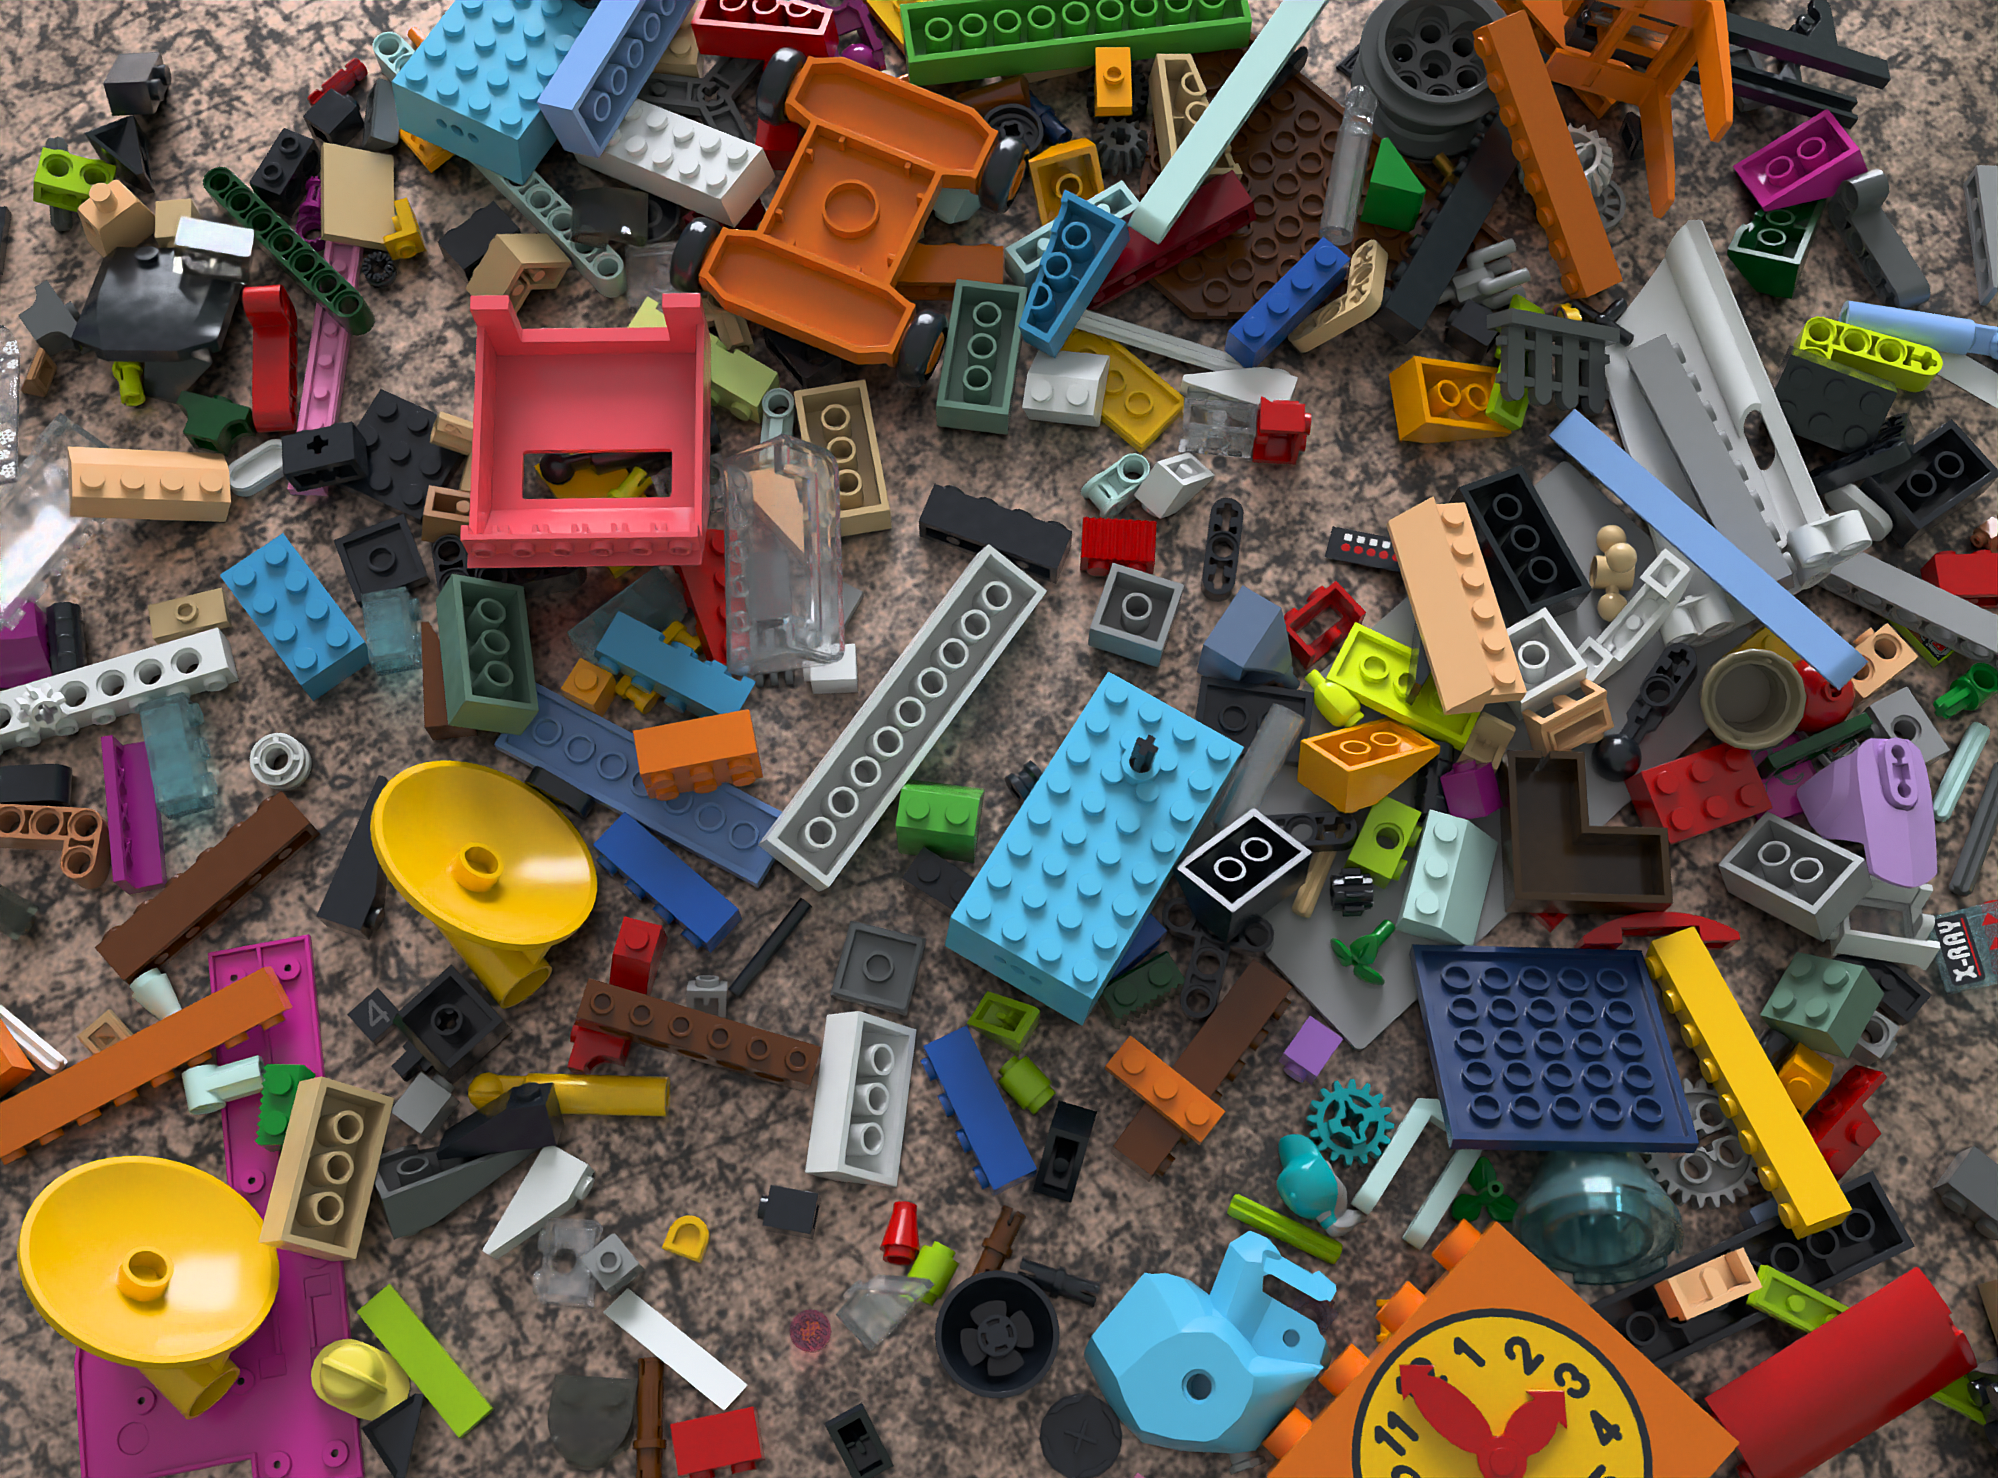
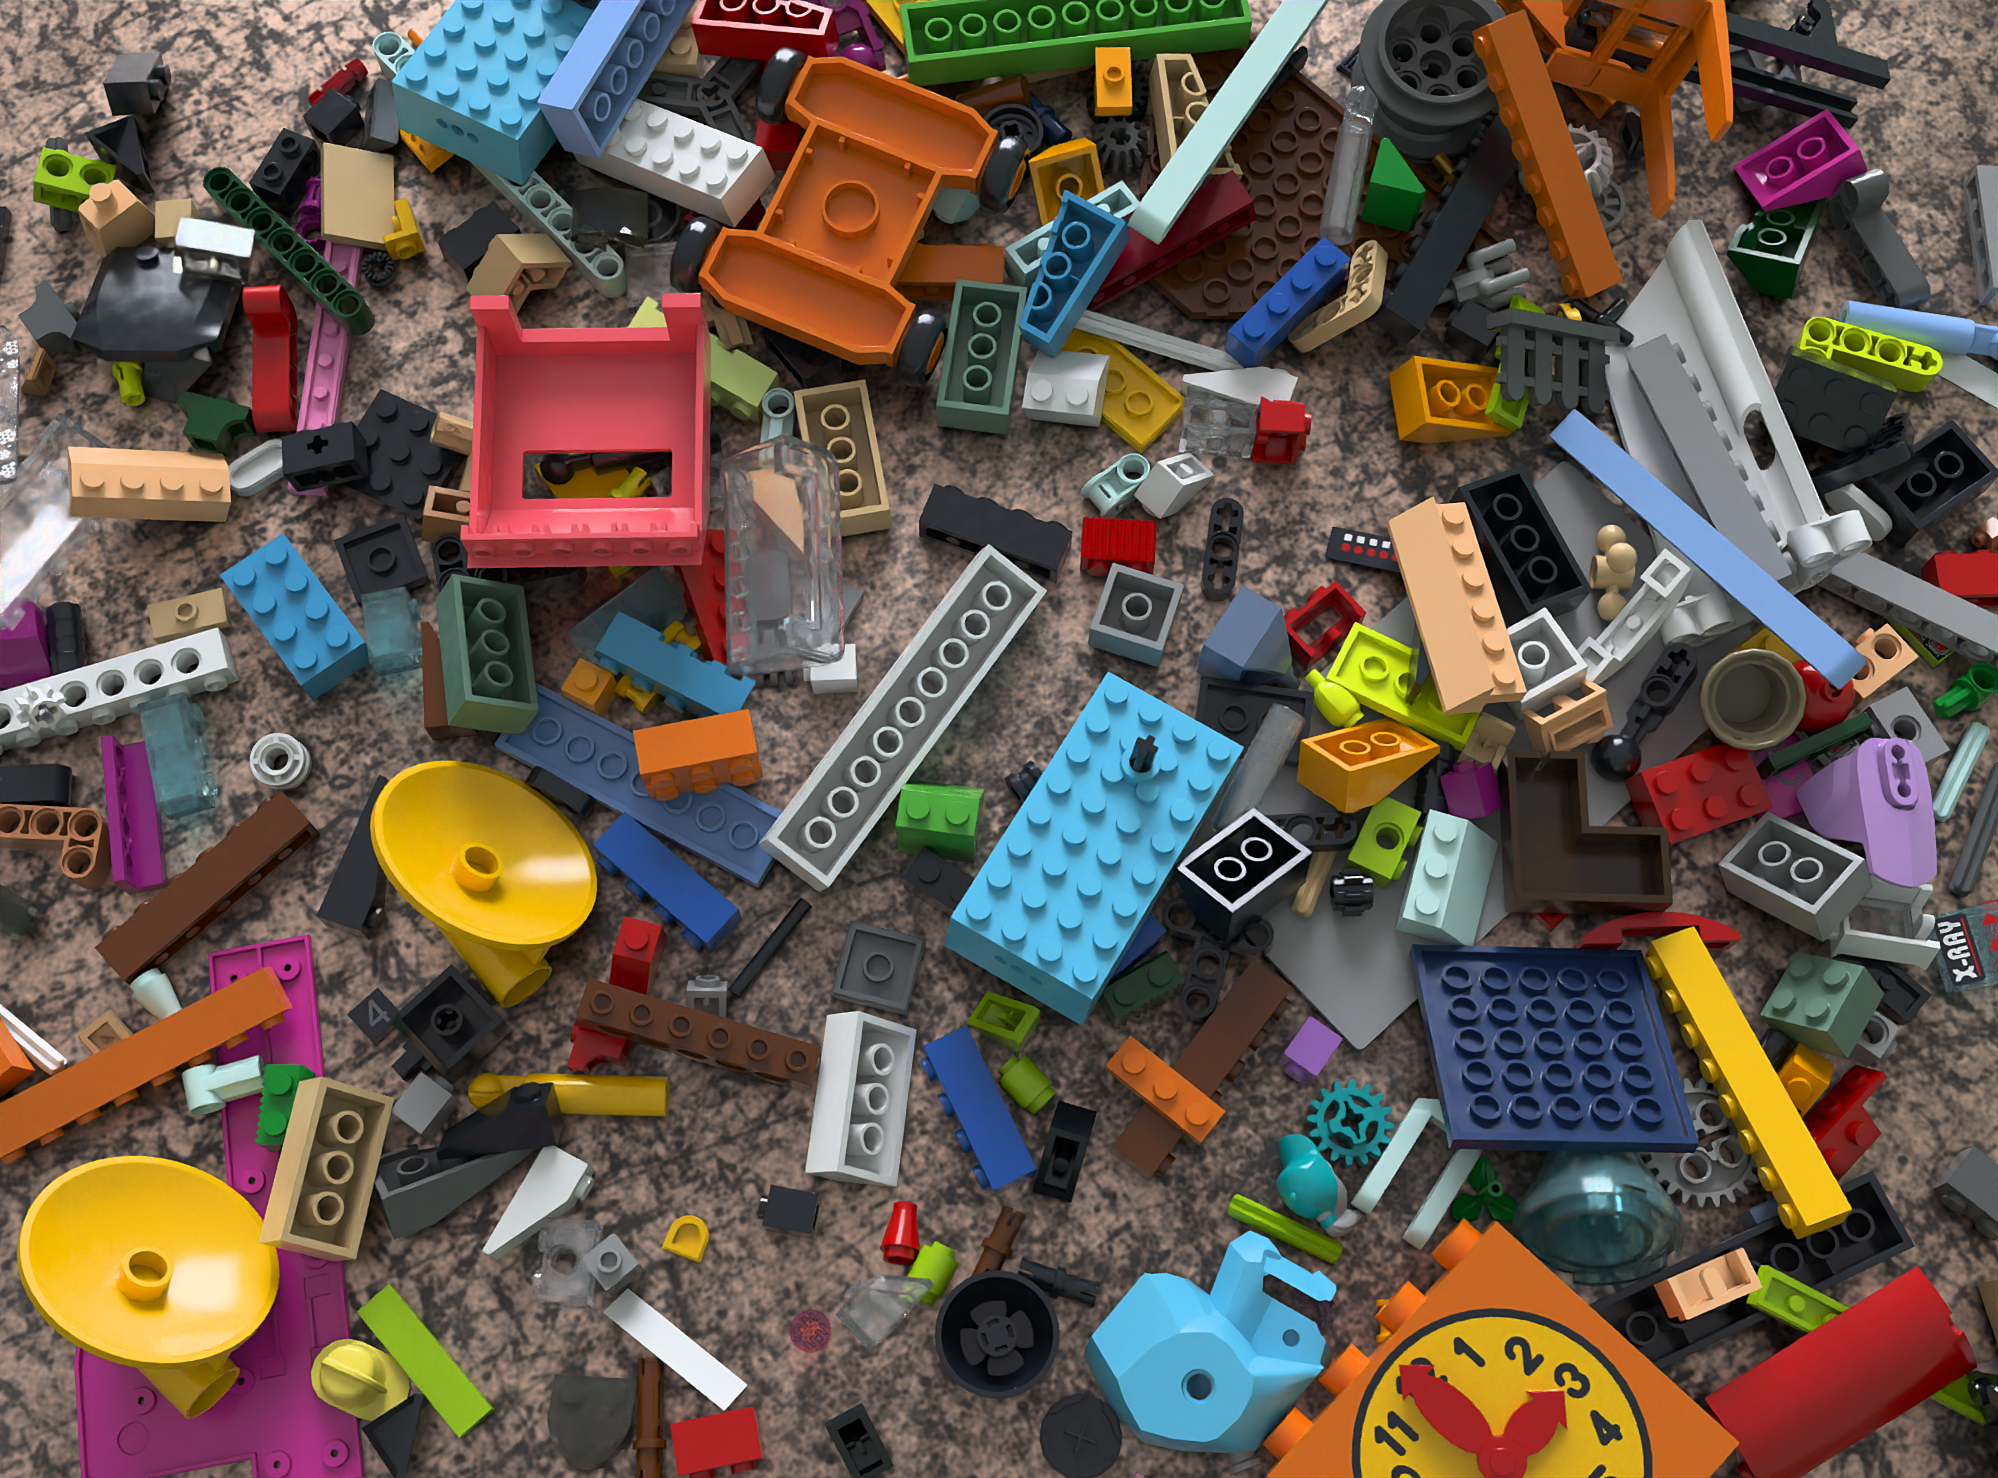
(1364, 952): green plant -> none

